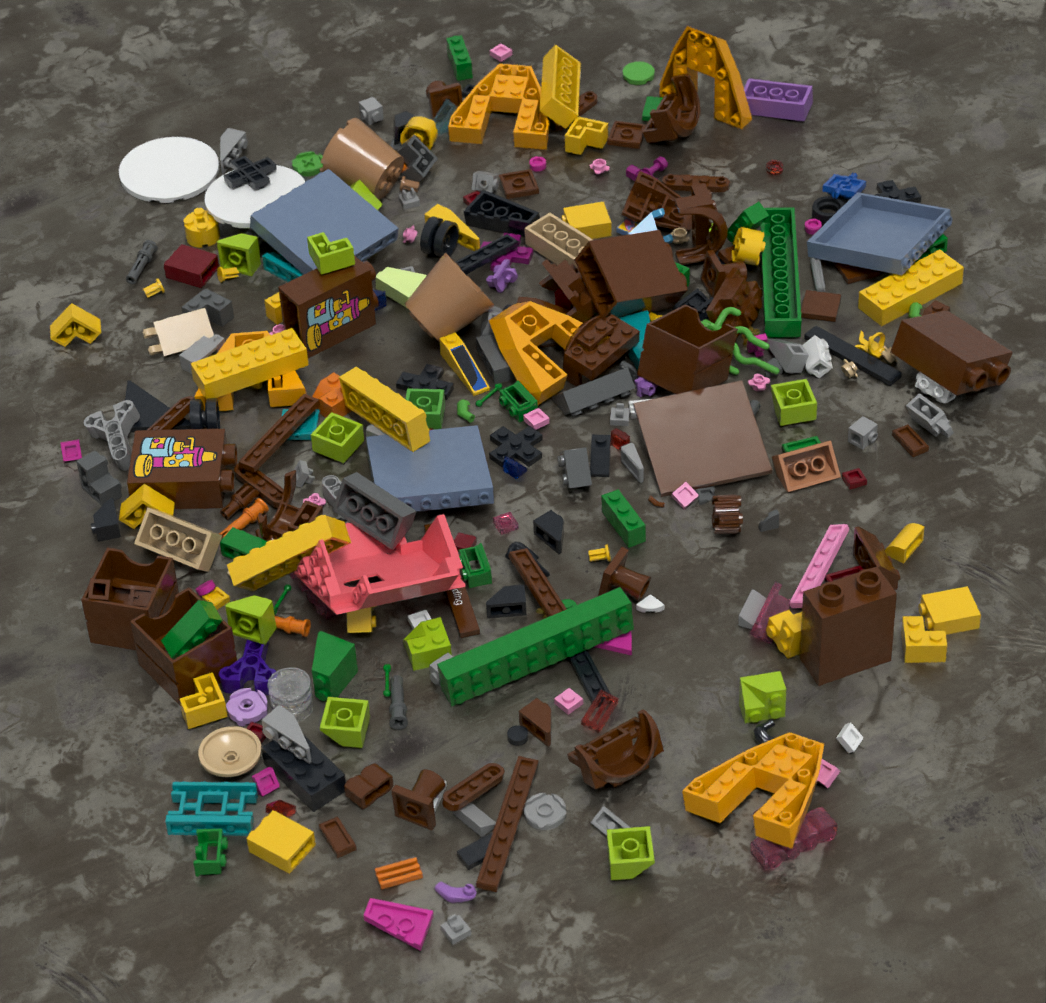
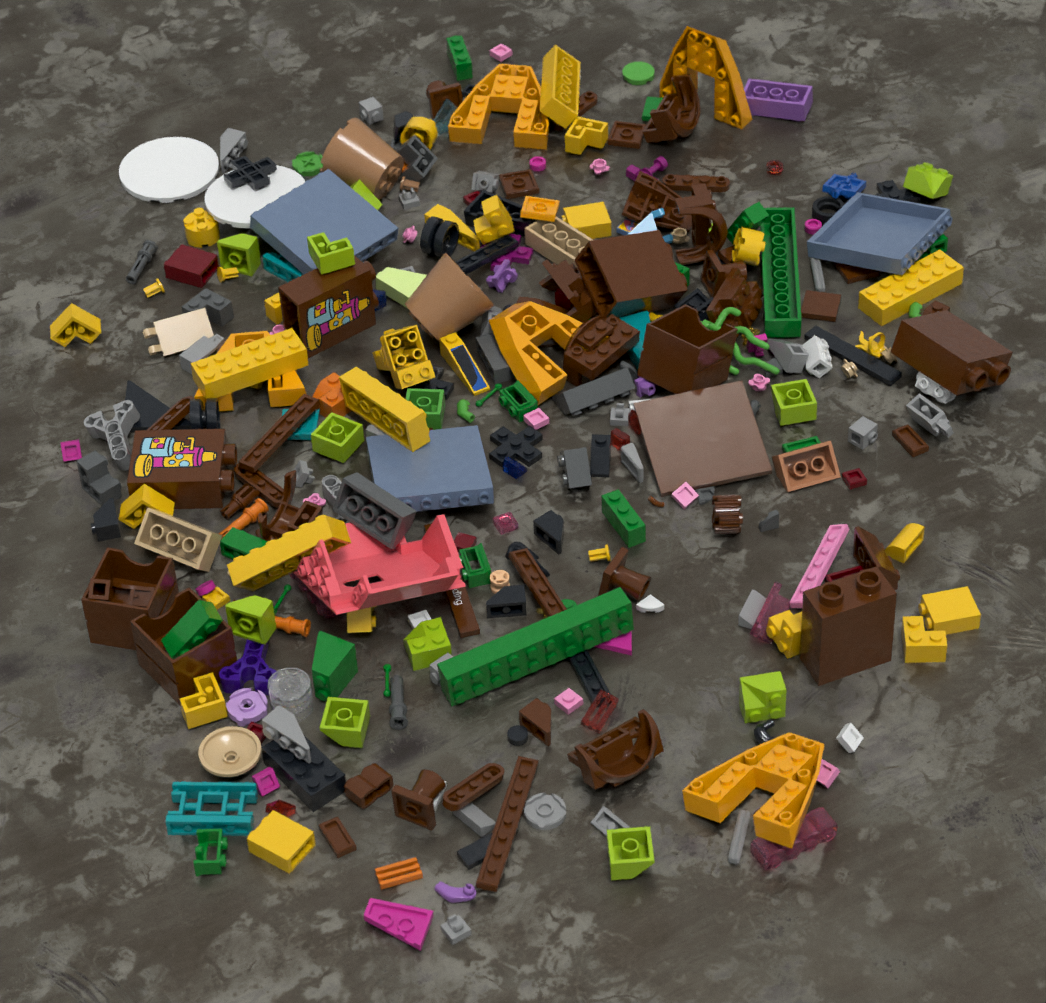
(404, 357): none -> yellow brick
(495, 221): none -> yellow brick
(498, 580): none -> light nougat wheel
(540, 208): none -> light orange tile
(633, 422): none -> clear red tile
(739, 836): none -> light grey axle
(928, 180): none -> lime slope

